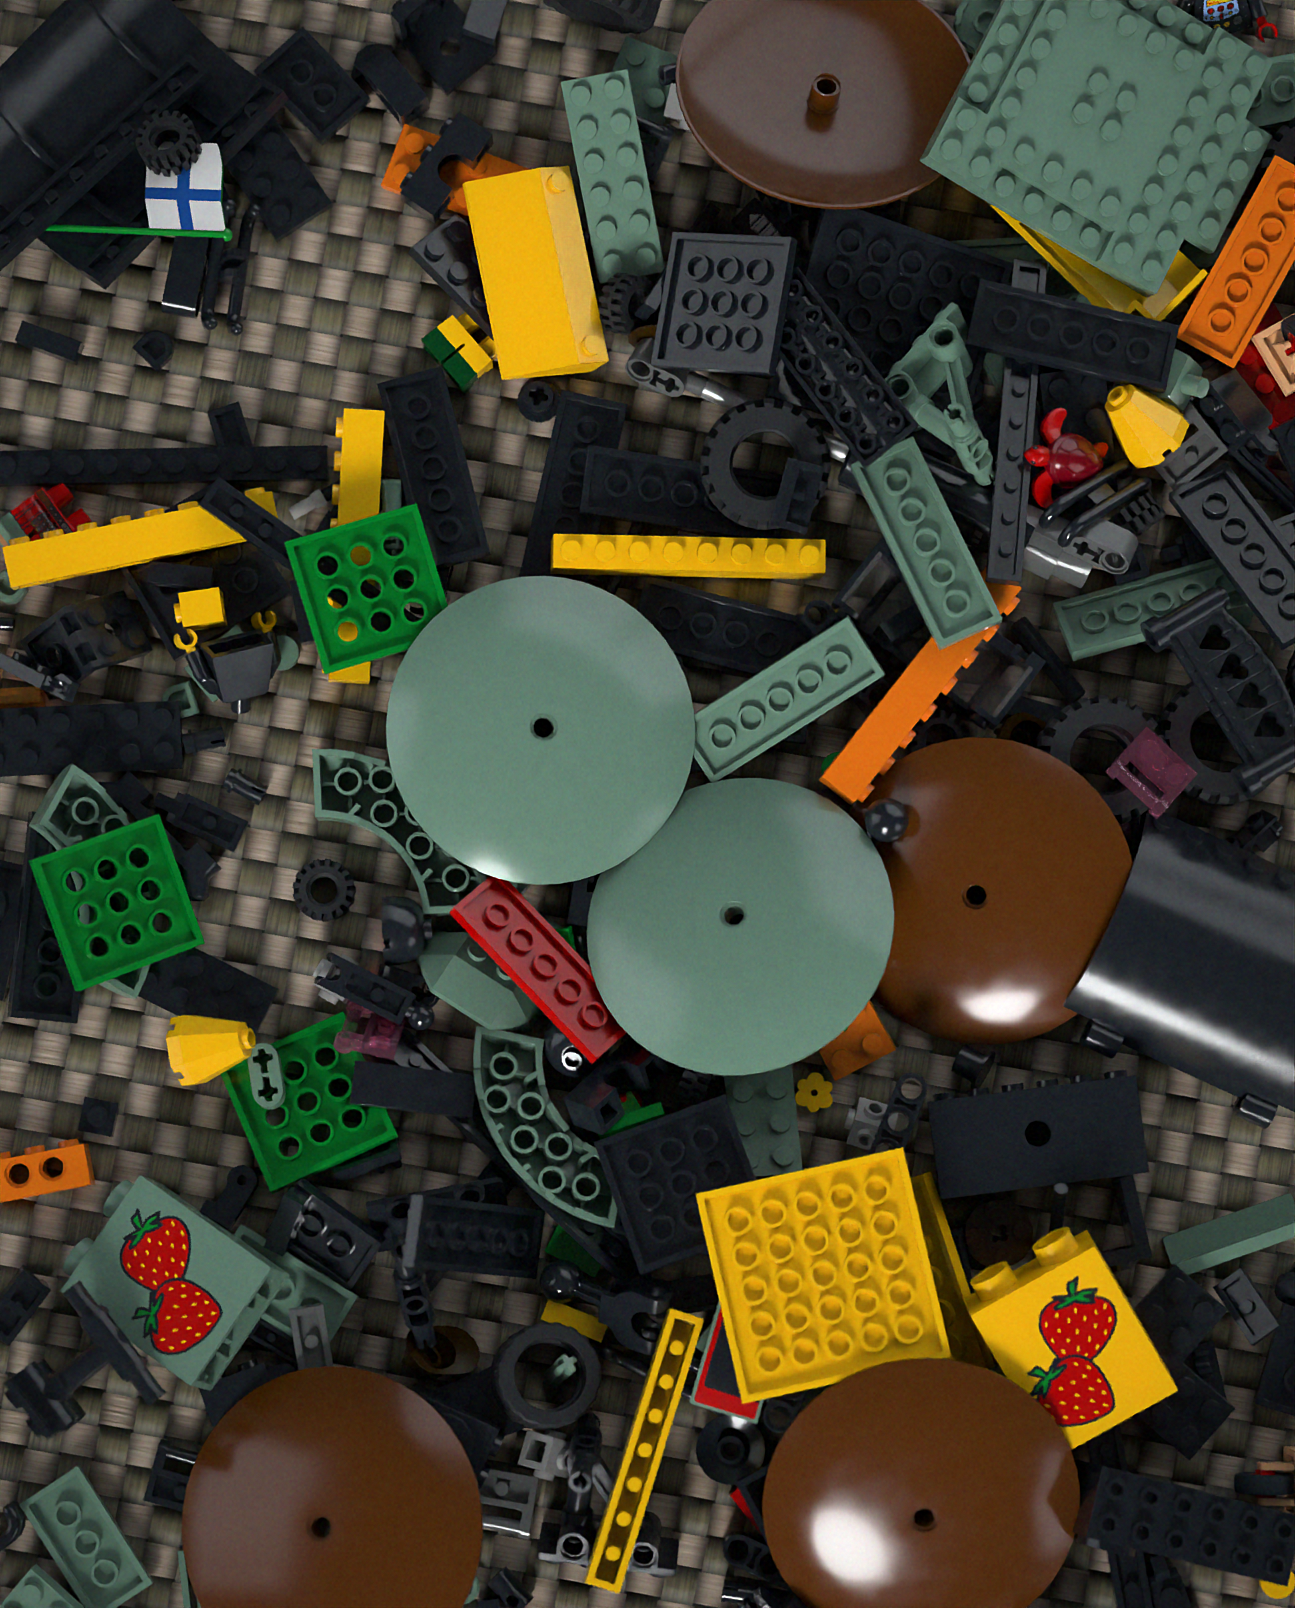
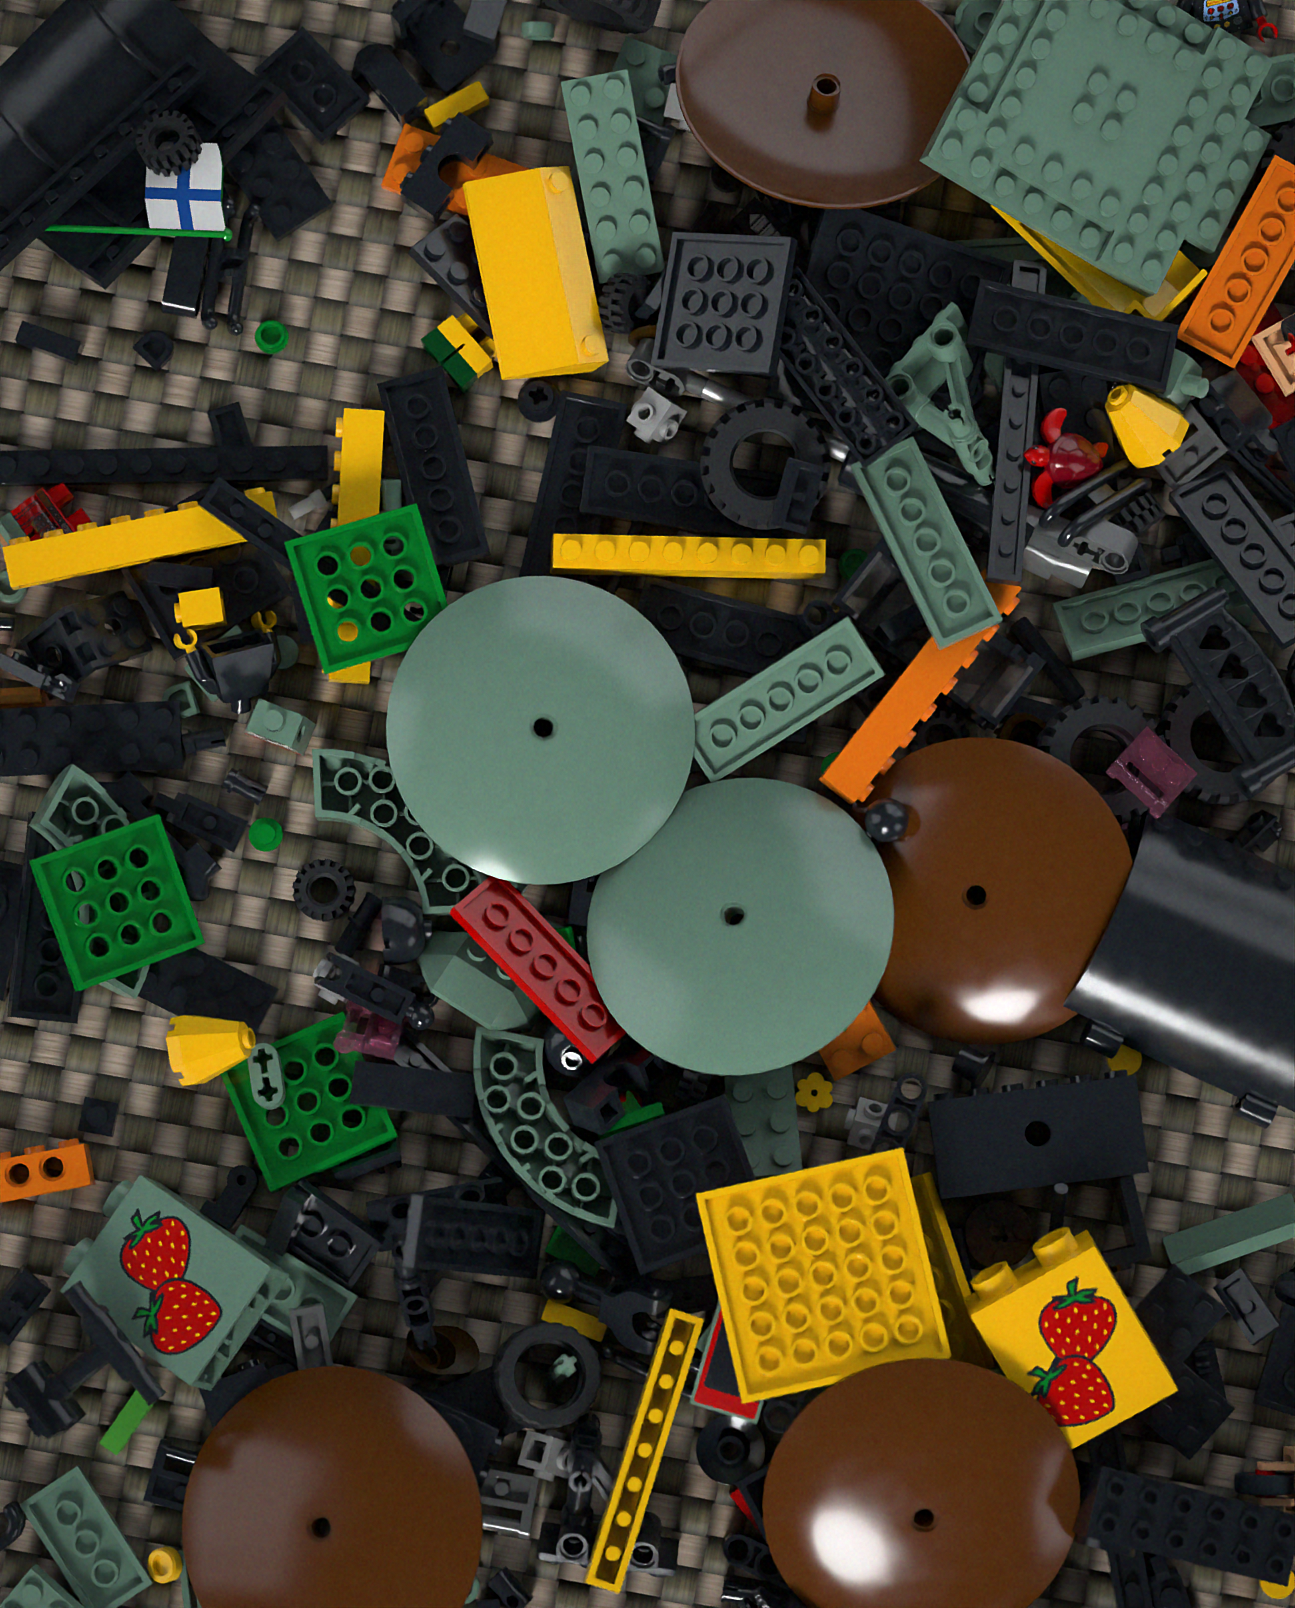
(125, 1423): none -> bright green piece
(164, 1564): none -> yellow tile
(265, 834): none -> green plate
(271, 337): none -> green plate
(280, 726): none -> sand green torso
(359, 925): none -> black axle
(465, 101): none -> yellow piece
(537, 30): none -> sand green tile
(655, 417): none -> light grey brick
(724, 180): none -> black tile
(850, 562): none -> green plate
(1125, 1059): none -> yellow tile

